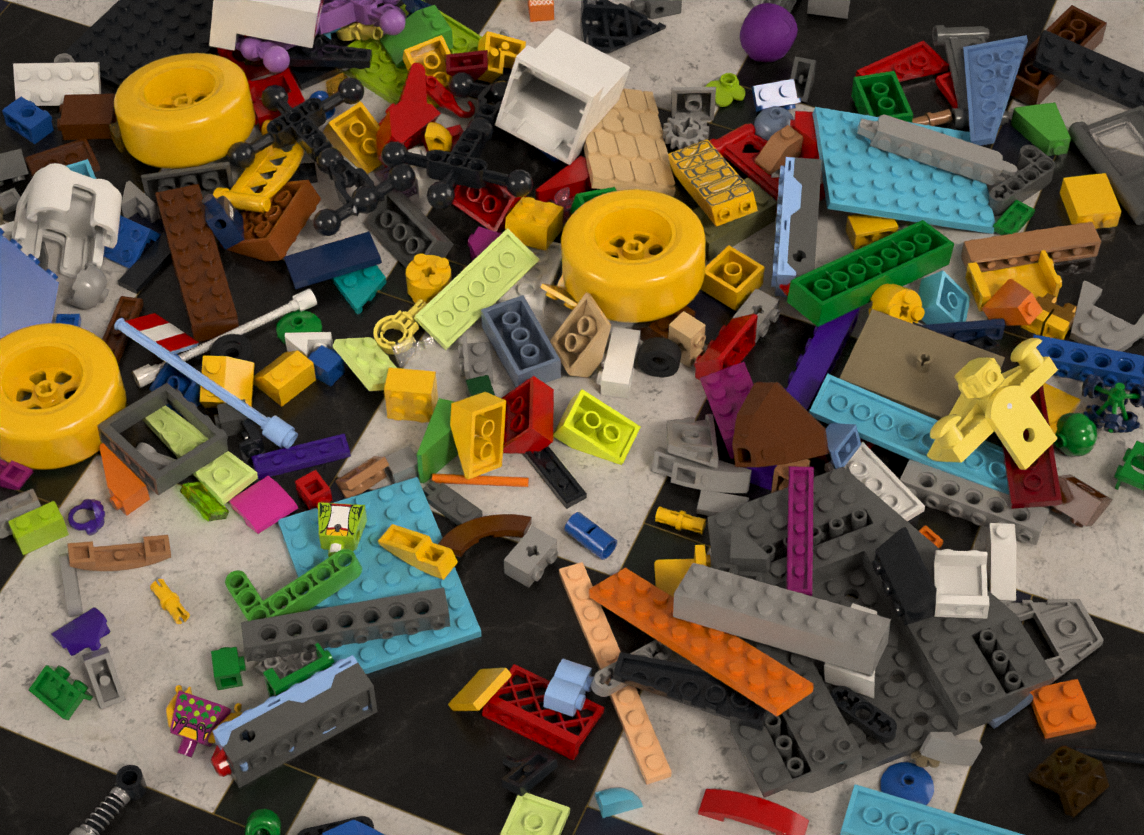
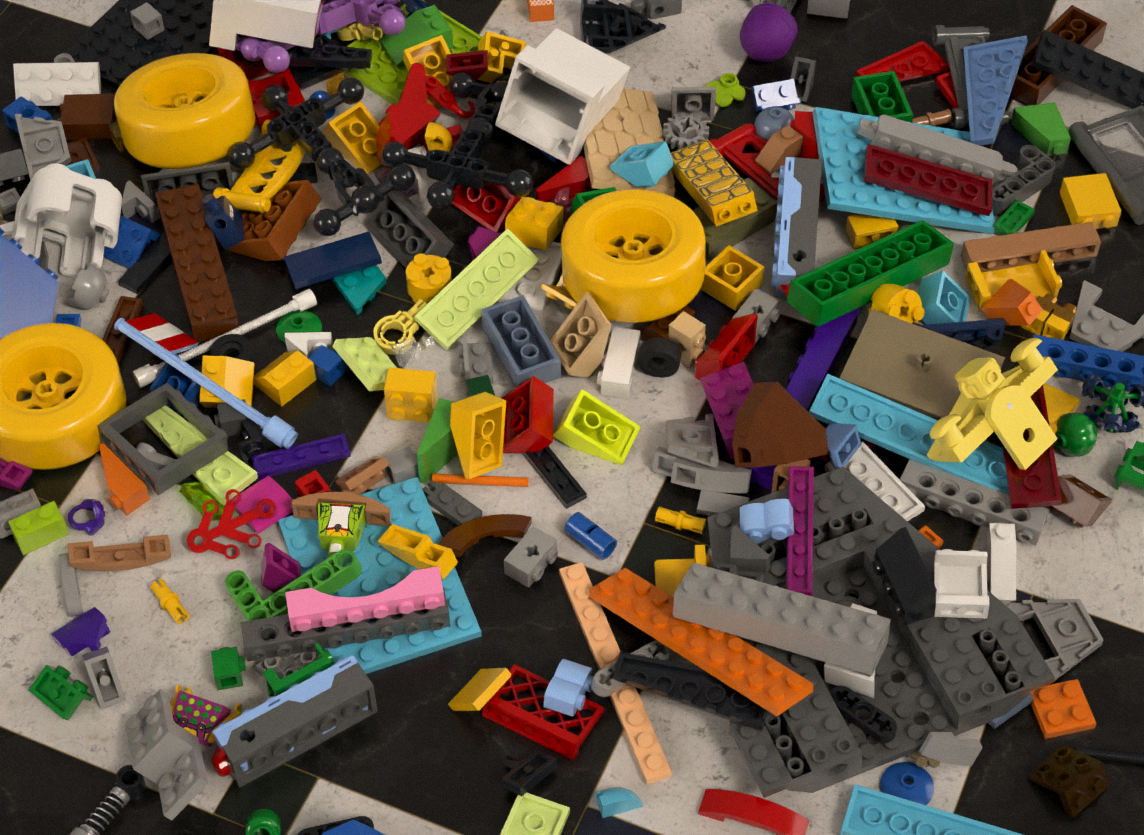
(42, 143): none -> light grey wing
(147, 20): none -> light grey brick
(166, 754): none -> light grey bracket
(227, 526): none -> red plant
(278, 568): none -> magenta slope
(307, 506): none -> medium nougat slope
(315, 609): none -> bright pink arch
(644, 164): none -> medium azure slope
(767, 520): none -> light blue brick
(928, 180): none -> dark red plate

